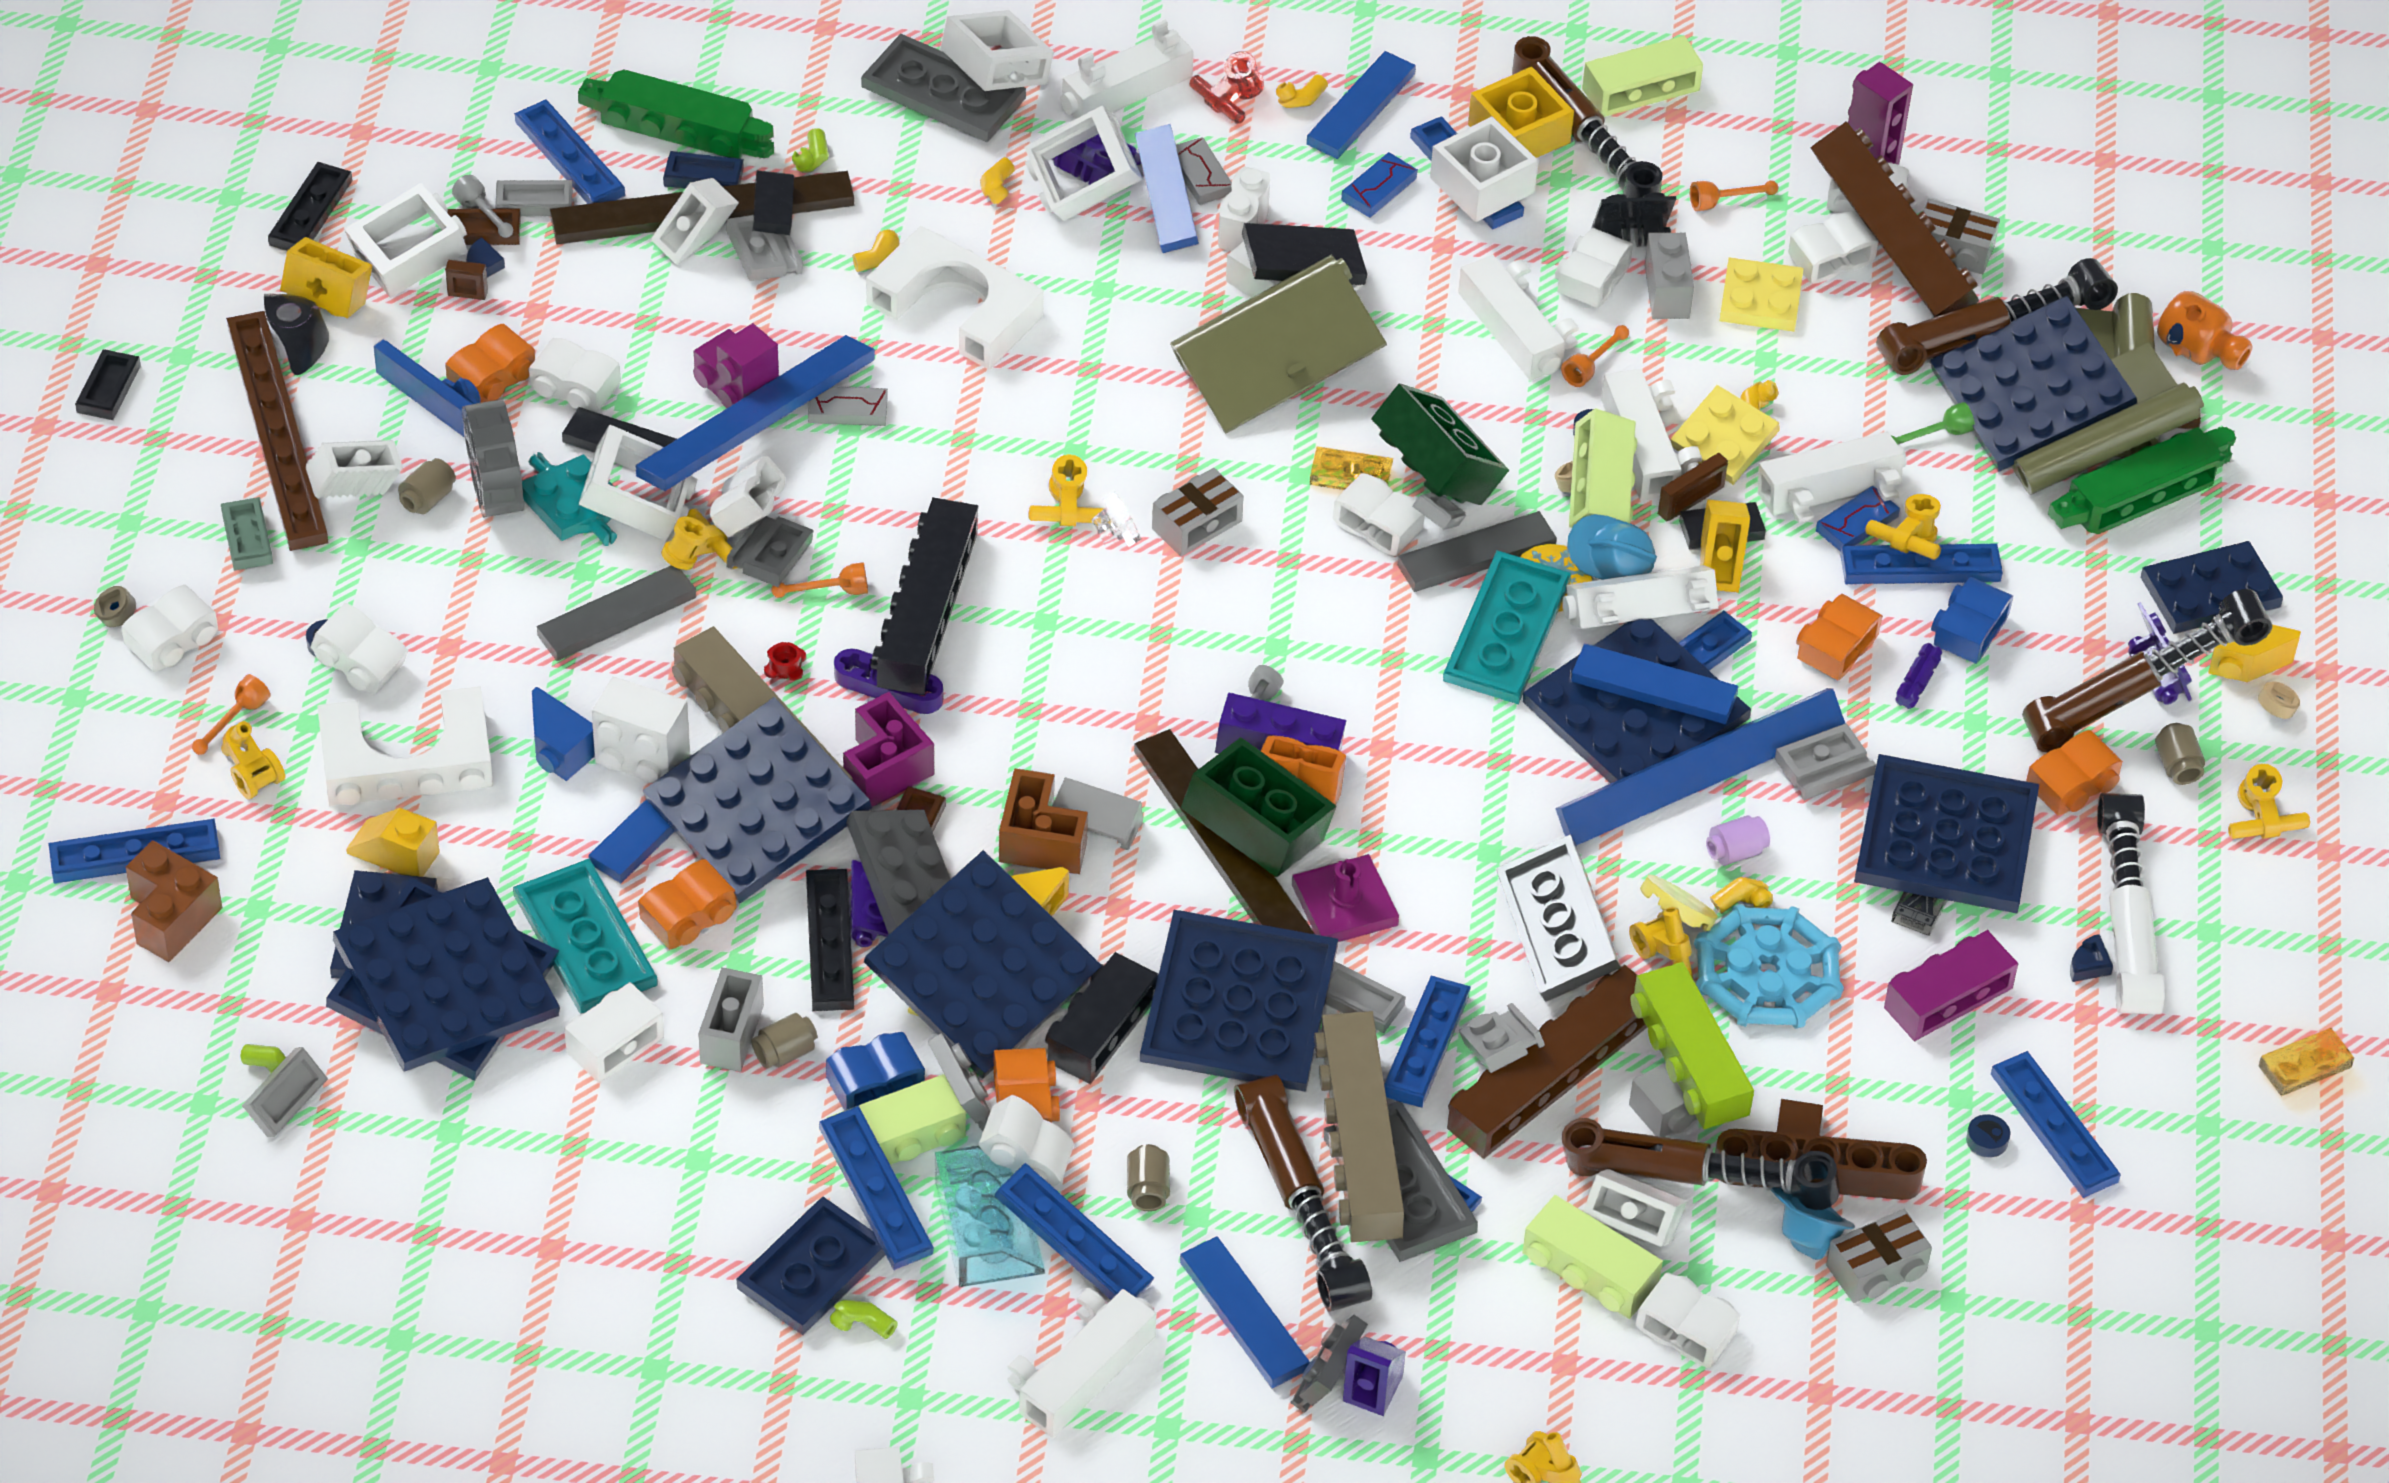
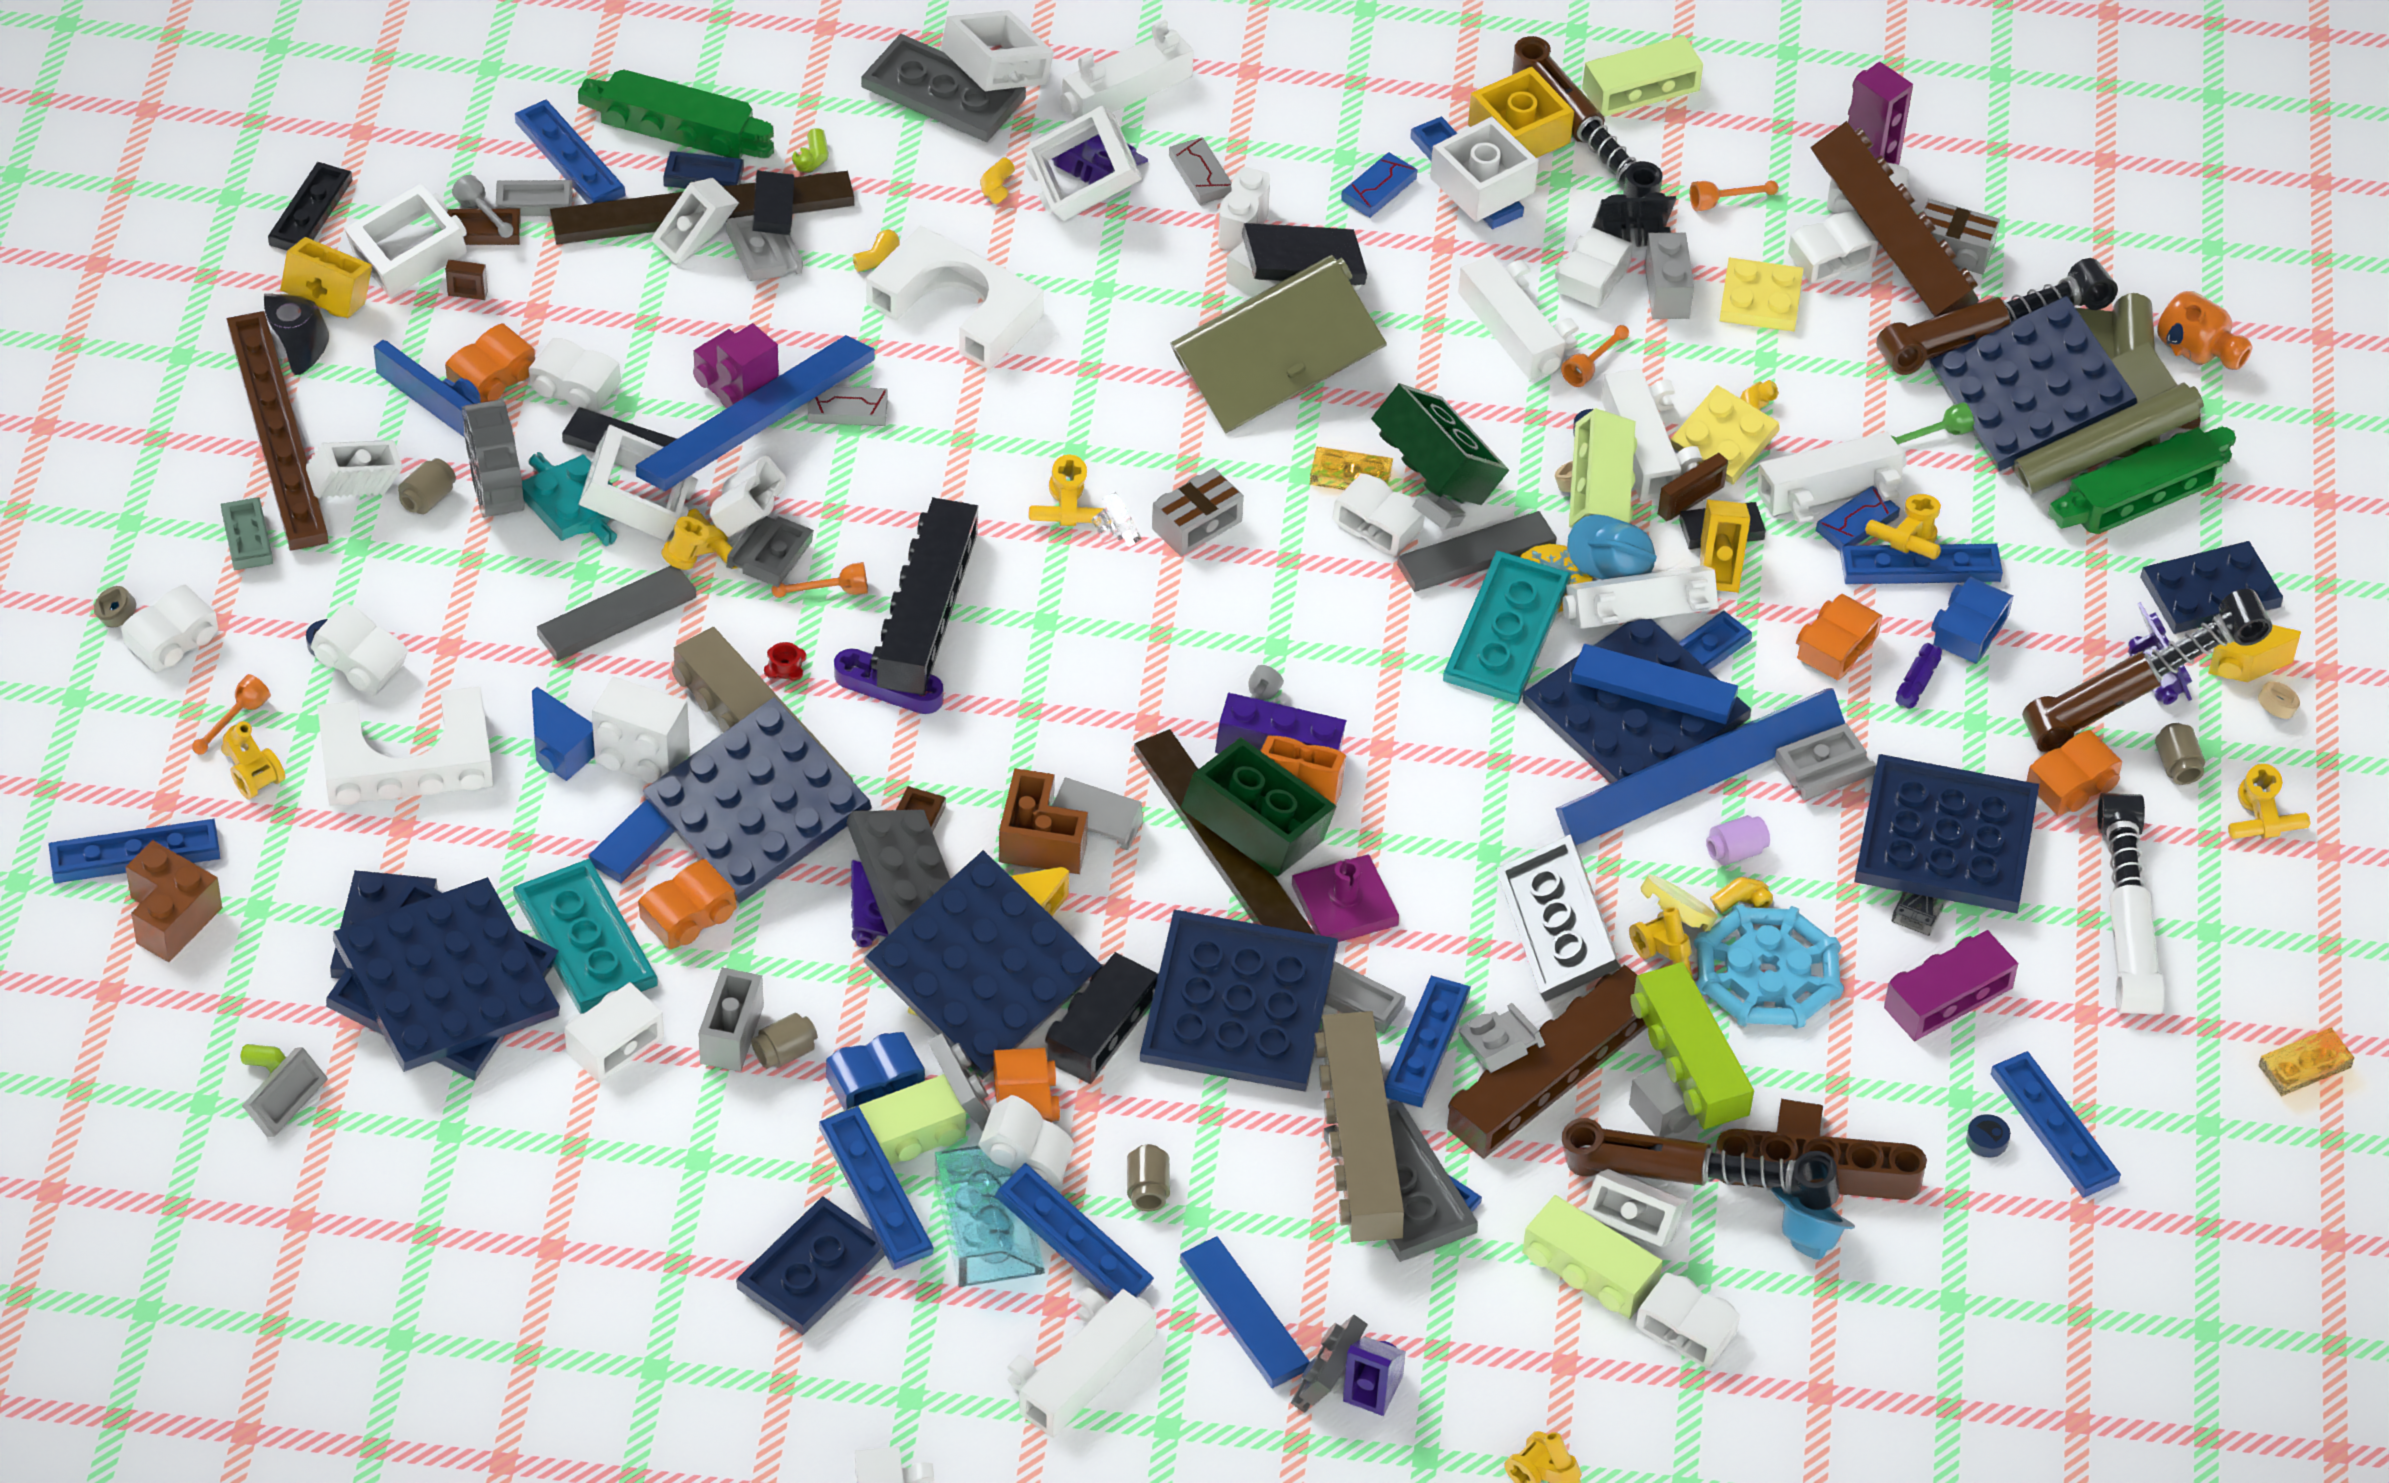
(108, 384): black tile -> none
(397, 842): yellow slope -> none
(484, 253): dark blue tile -> none
(829, 940): black tile -> none
(864, 1312): lime arm -> none
(890, 750): magenta brick -> none
(1166, 188): tile -> none
(1231, 86): clear red piece -> none
(1265, 1109): piece -> none
(1306, 96): yellow arm -> none
(1361, 104): blue tile -> none
(1879, 1256): light grey brick -> none
(2090, 960): dark blue tile -> none

